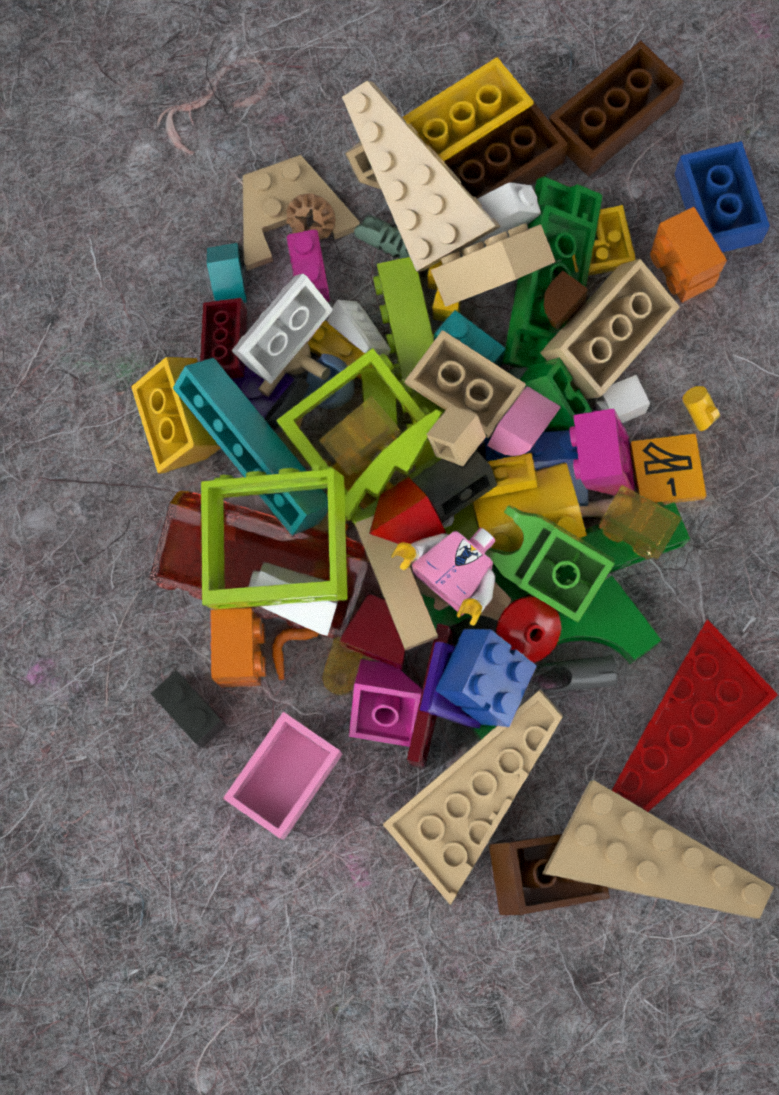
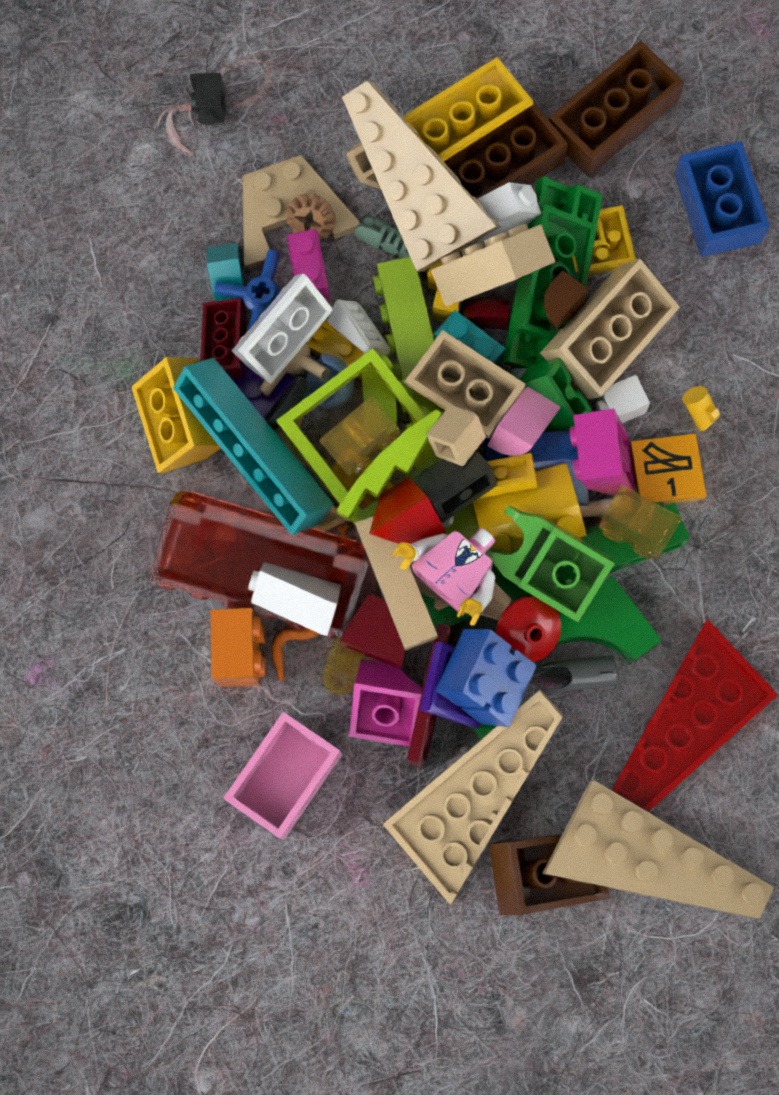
(188, 709): pearl dark grey brick -> none
(208, 97): none -> pearl dark grey brick
(255, 288): none -> blue bar
(256, 483): lime window -> none
(488, 312): none -> dark red brick
(687, 255): orange piece -> none

